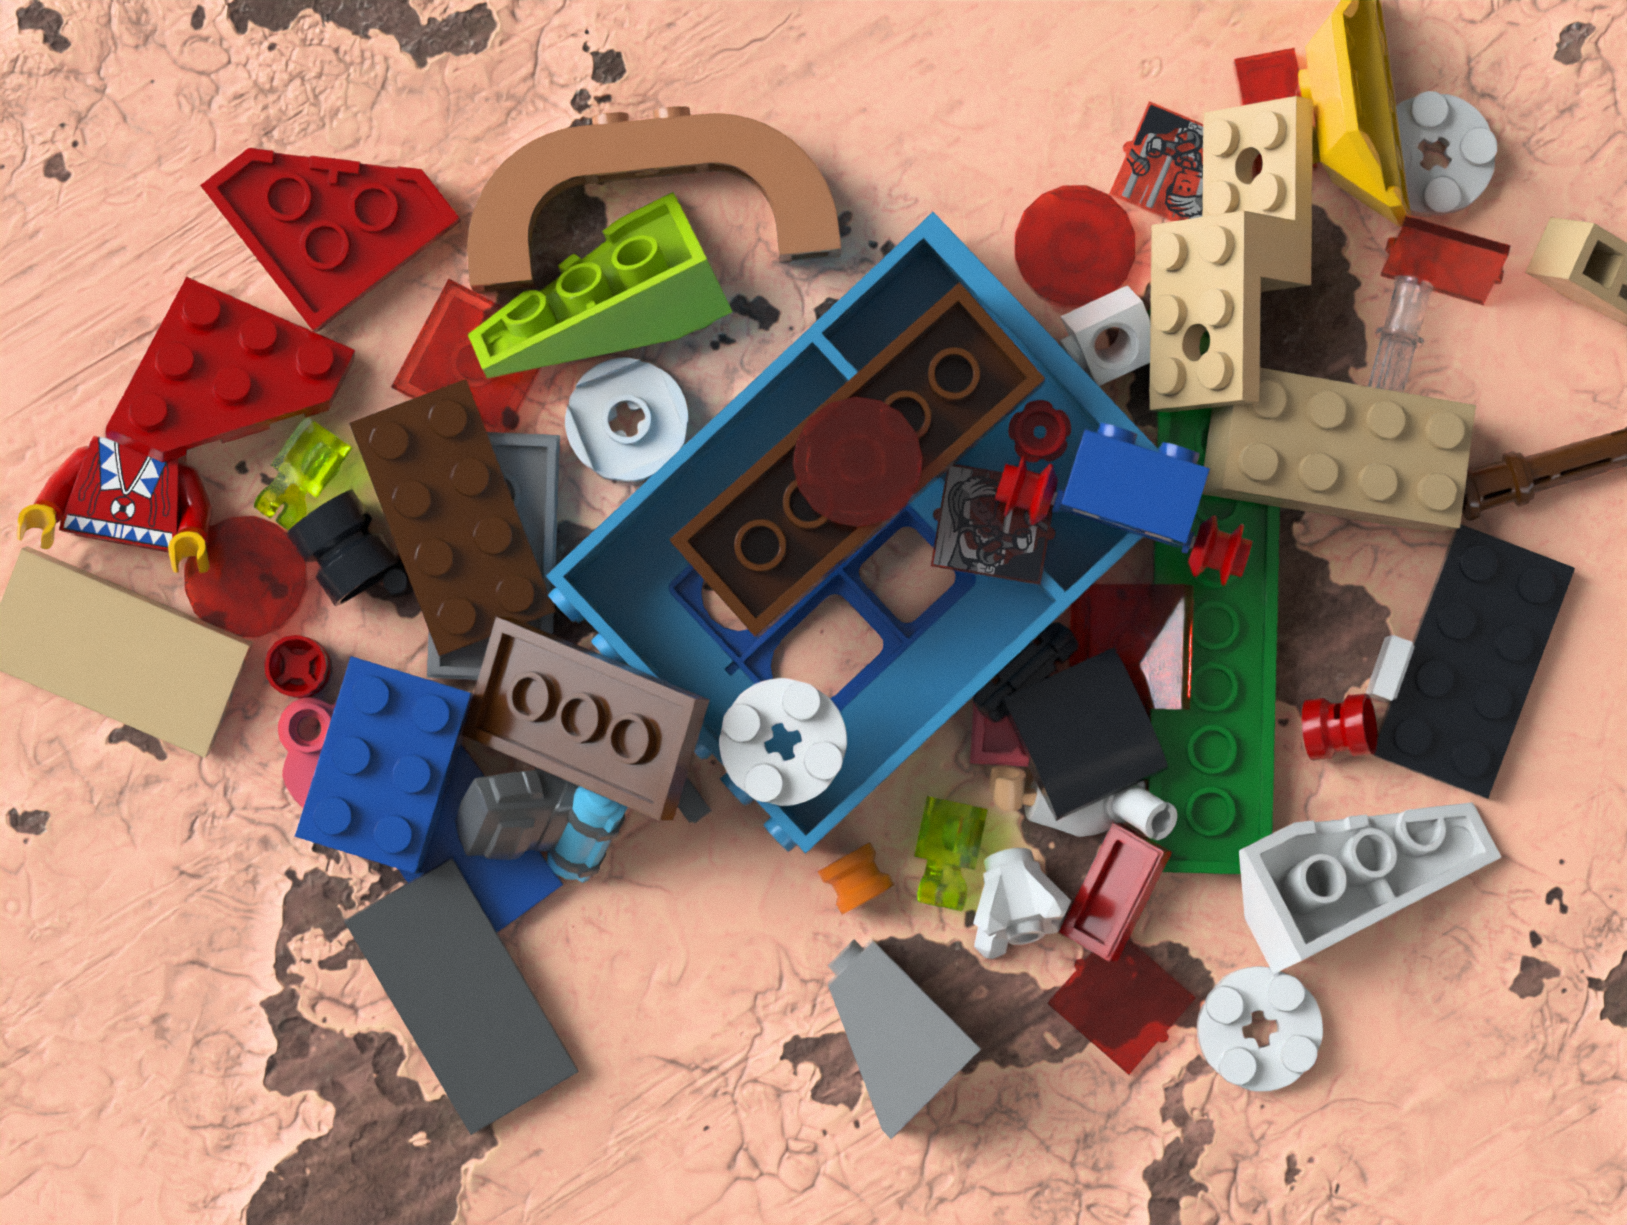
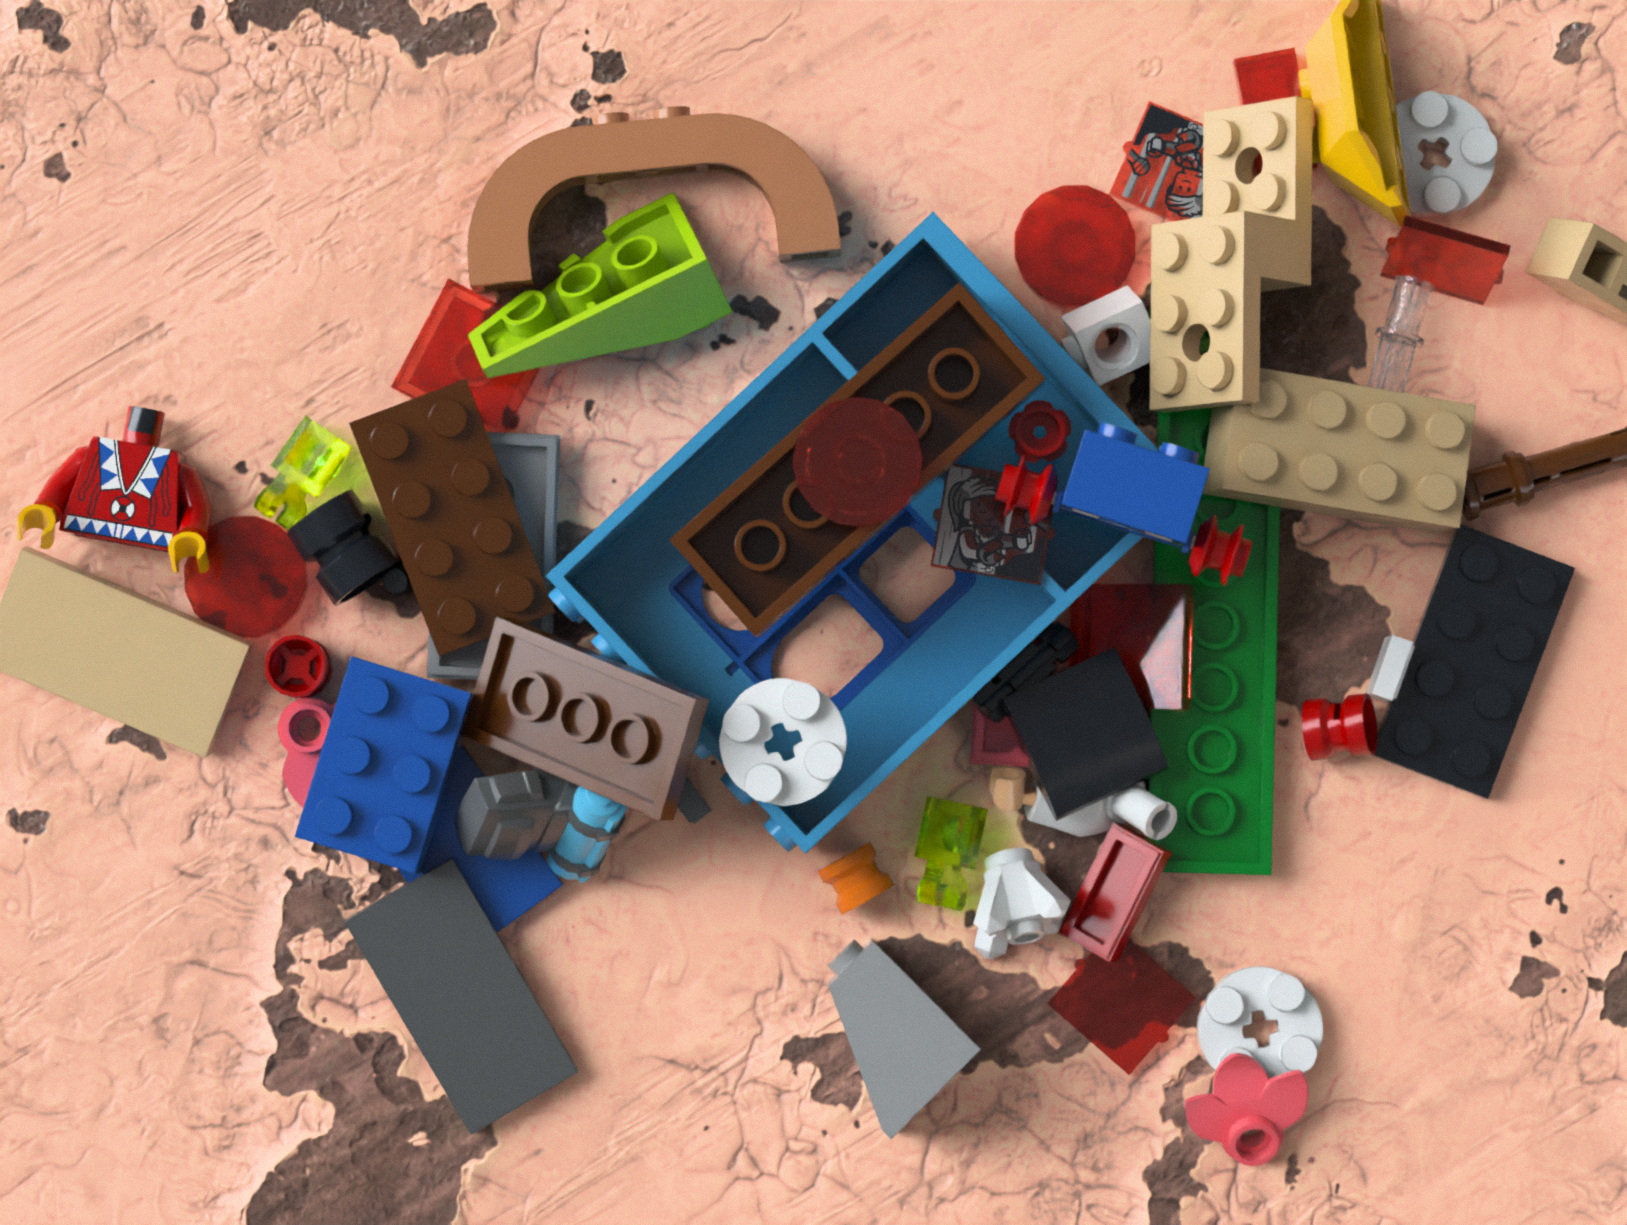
(223, 375): red plate -> none
(328, 223): red plate -> none
(593, 407): white plate -> none
(1248, 1101): none -> coral plate
(1342, 875): white wedge -> none

